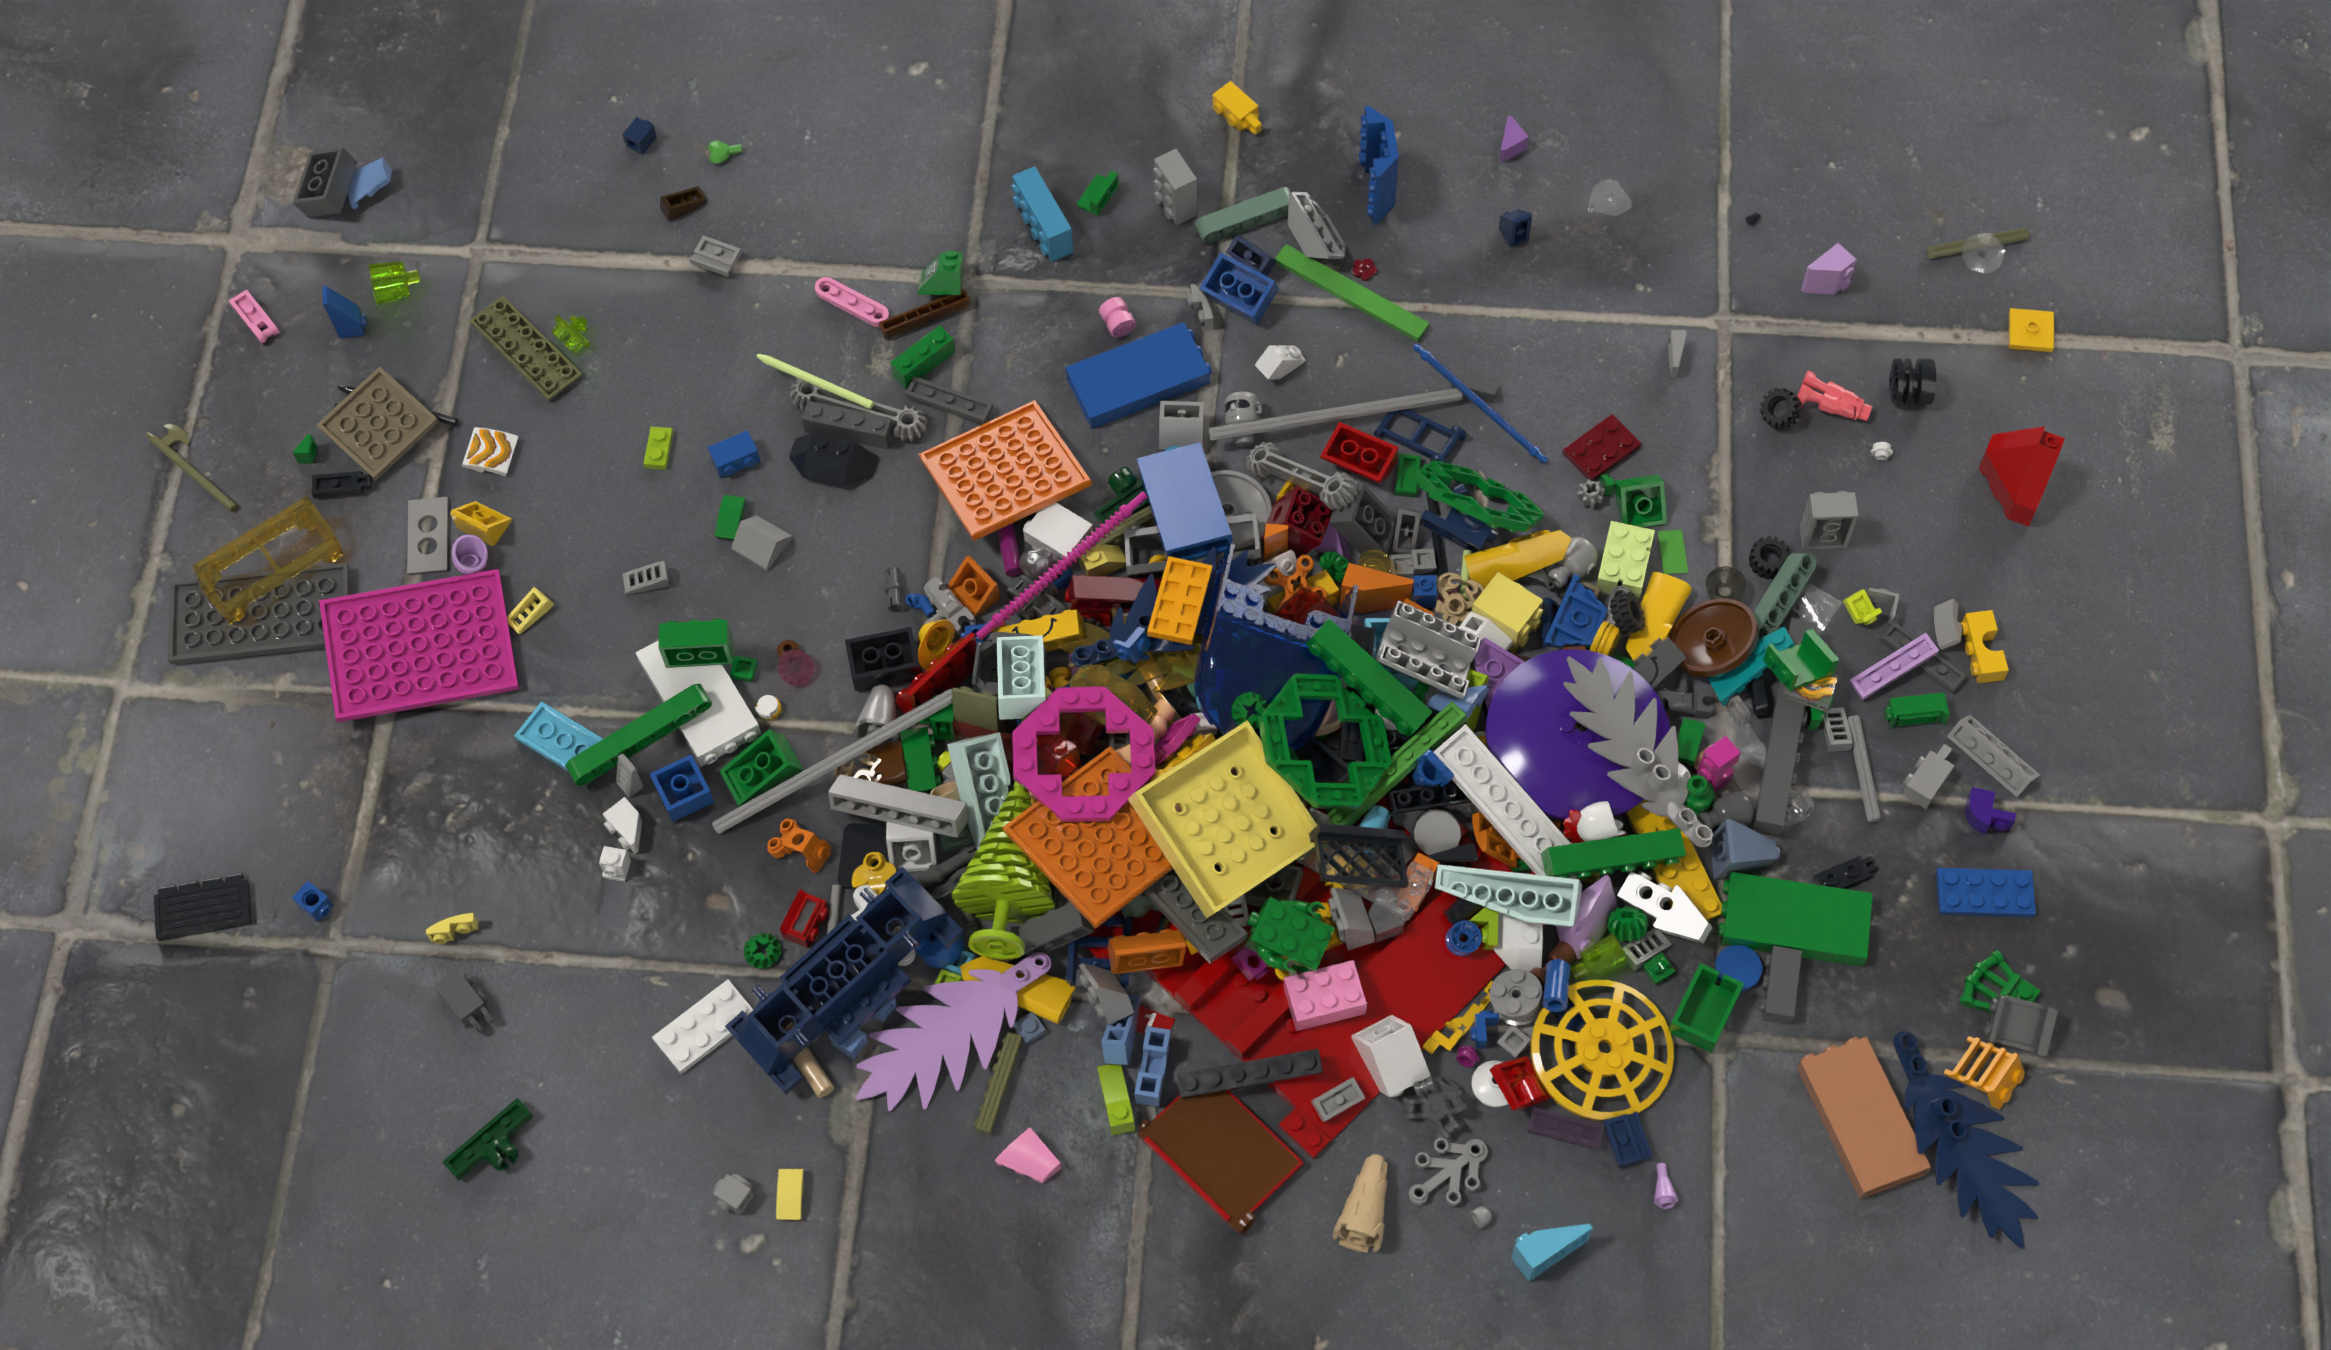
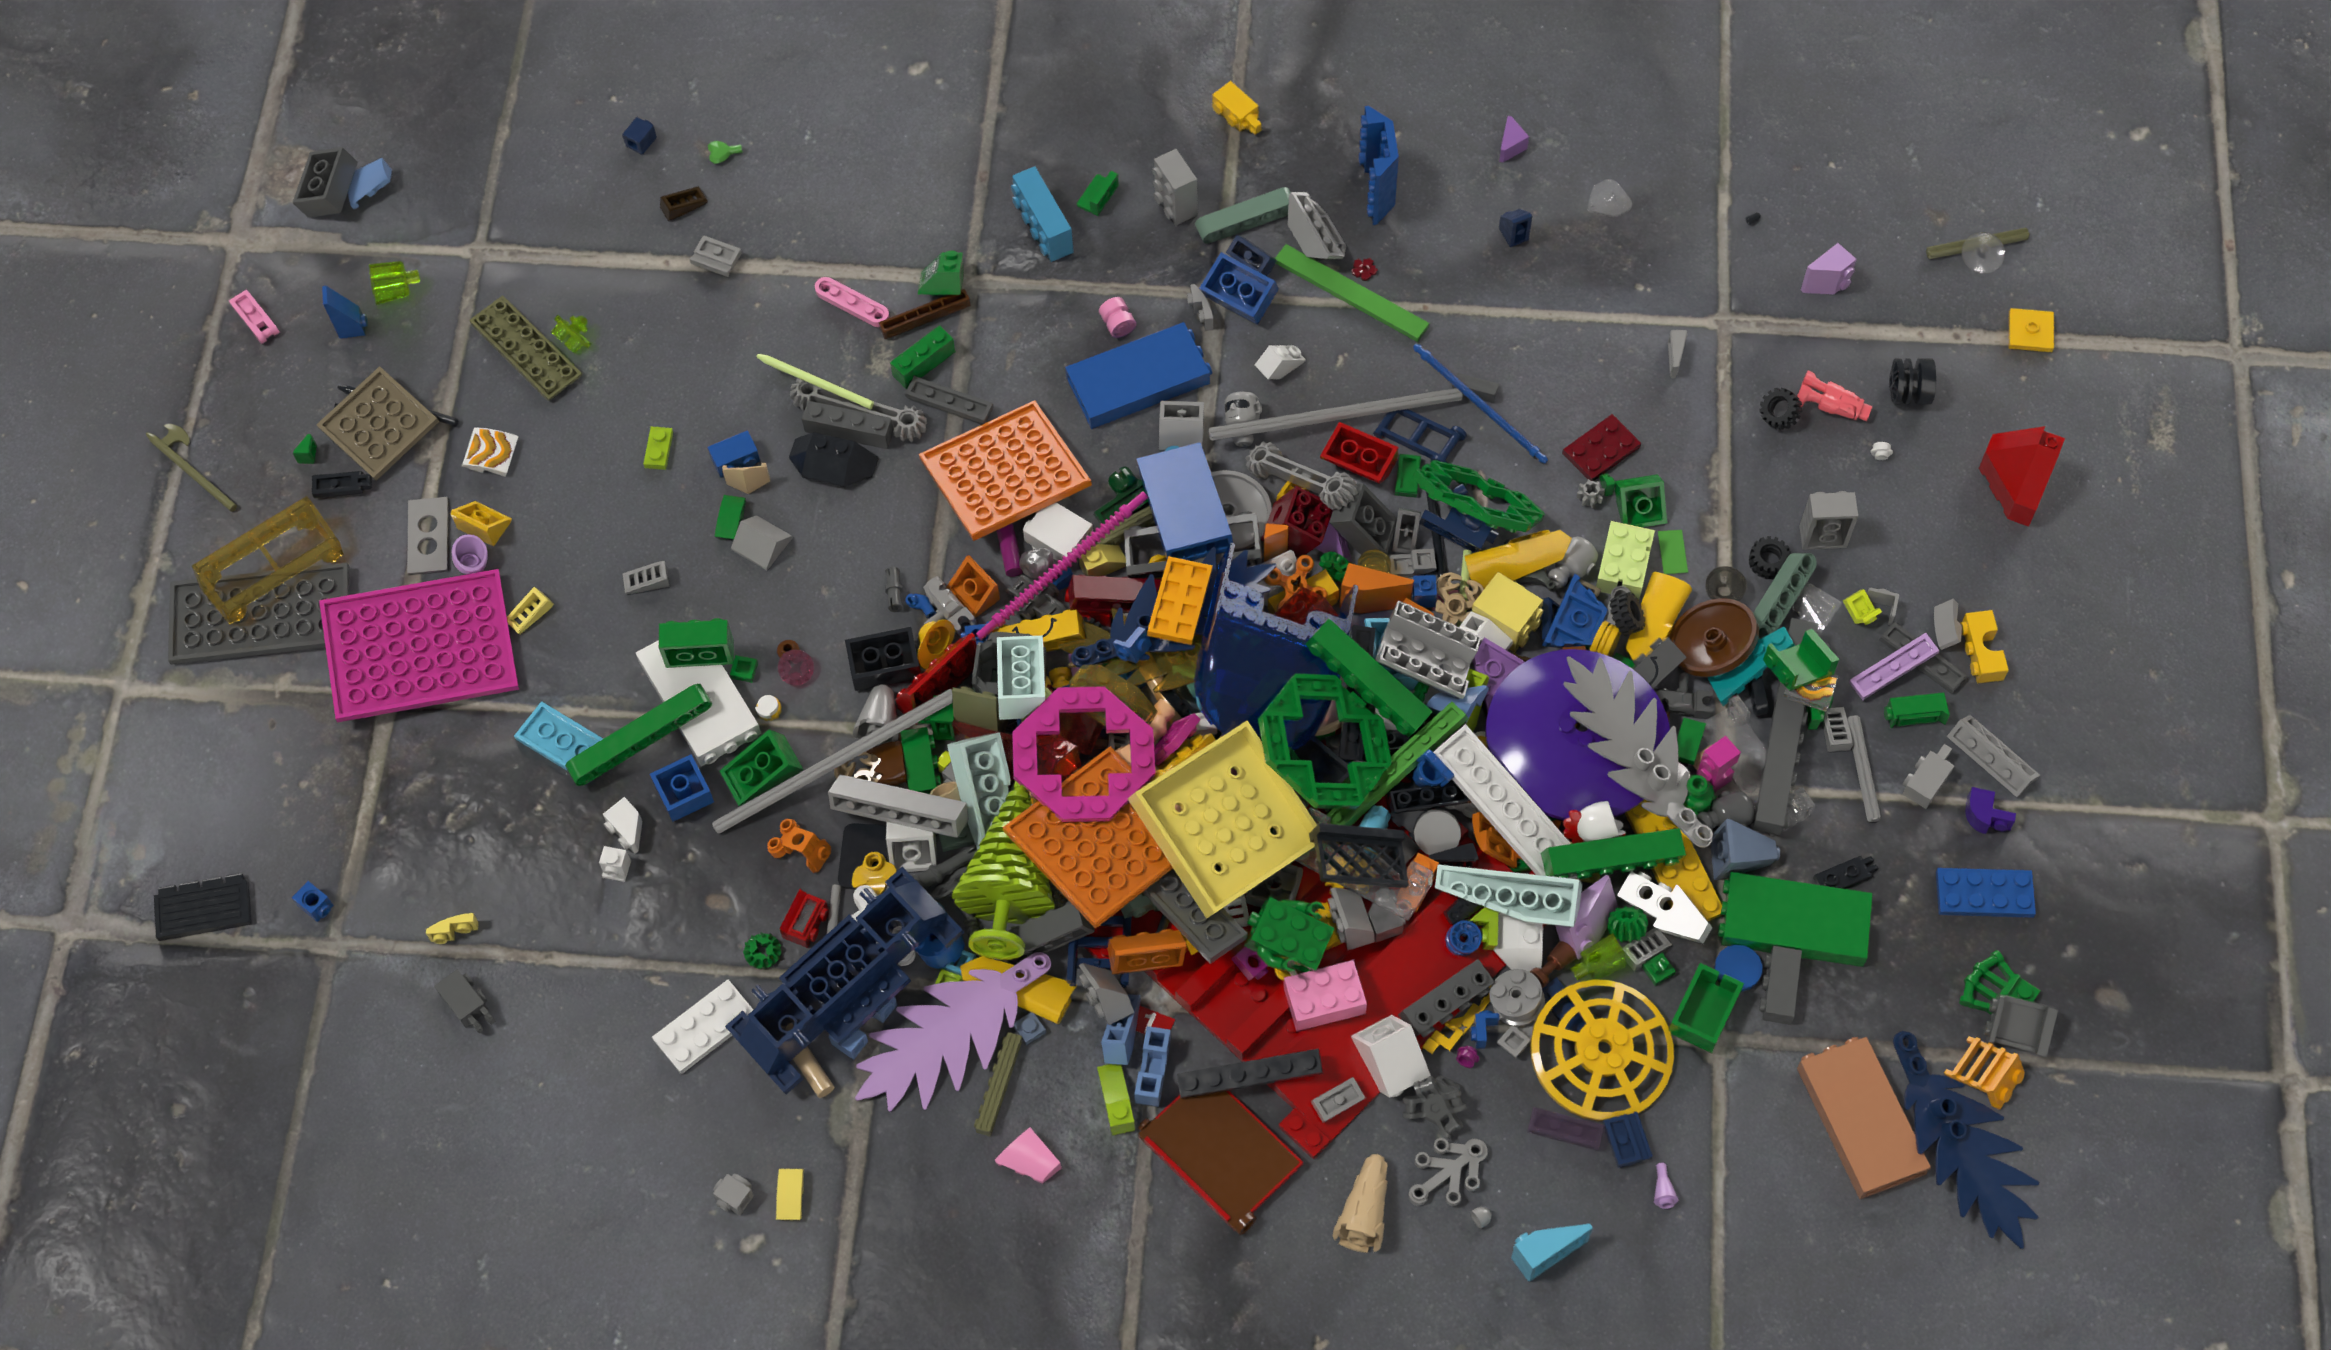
(490, 1142): dark green plate -> none
(627, 776): light grey slope -> none
(747, 478): none -> tan slope
(1239, 712): green gear -> none
(1446, 998): none -> dark grey brick
(1485, 1089): white dish -> none
(1519, 1083): red plate -> none
(1556, 985): blue brick -> none

